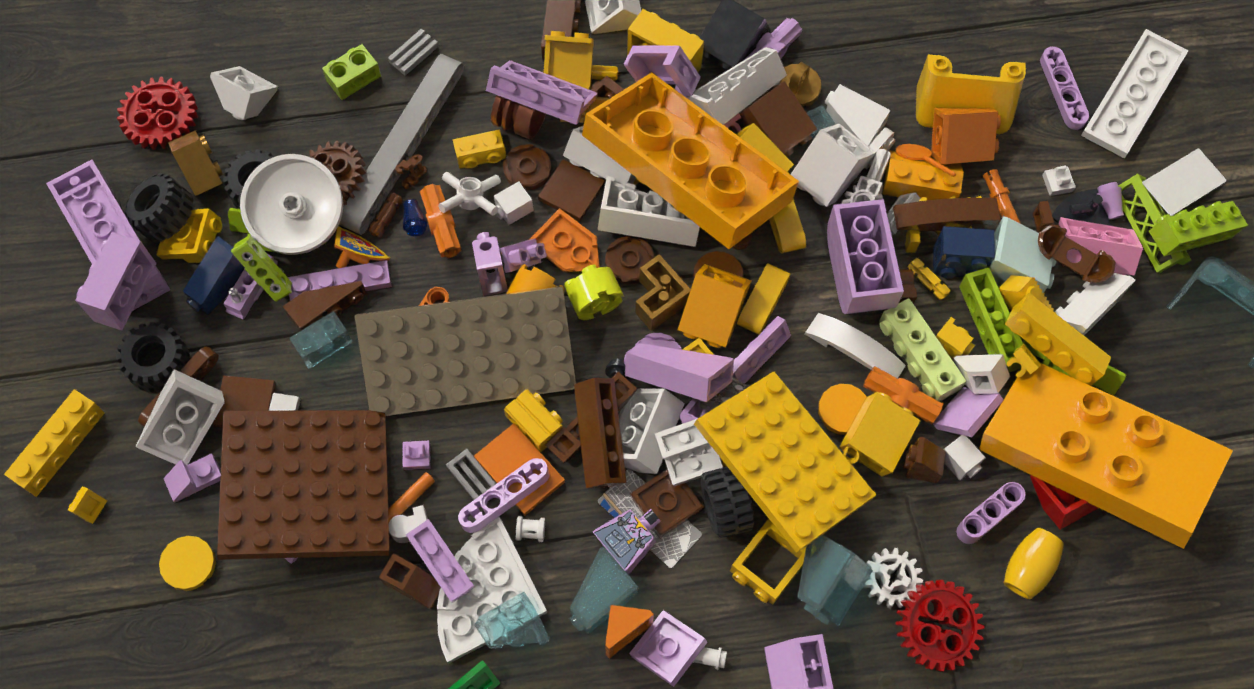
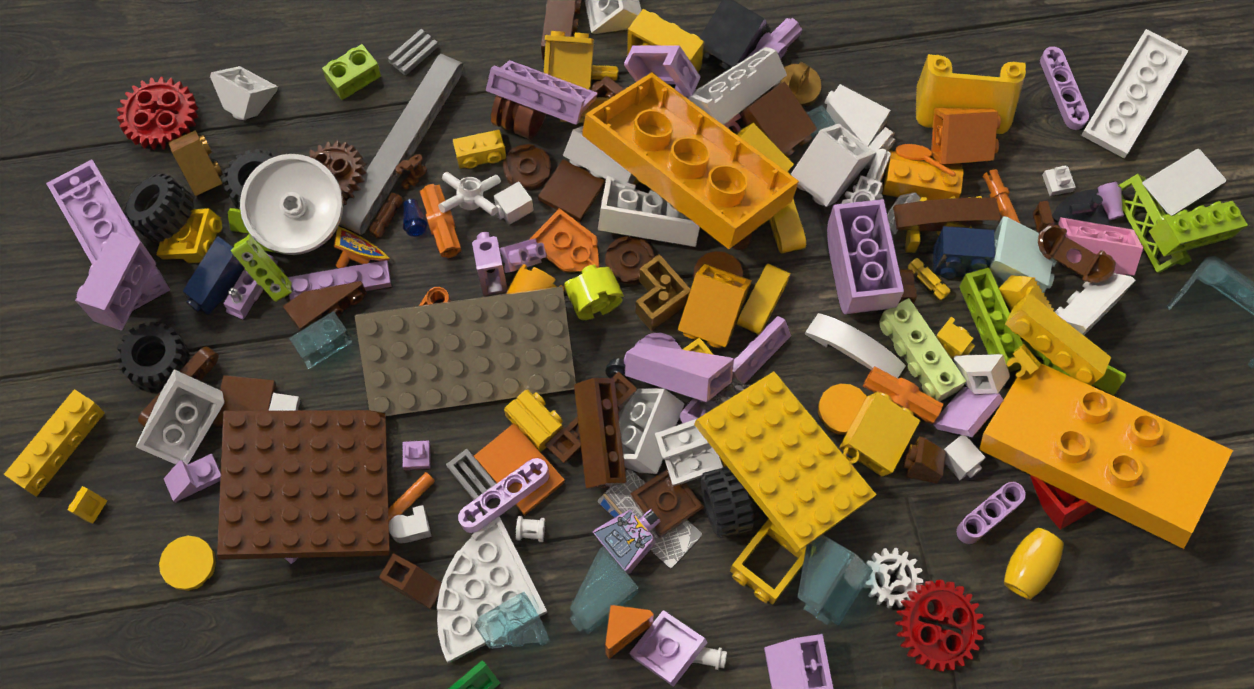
(440, 561): lavender plate -> none

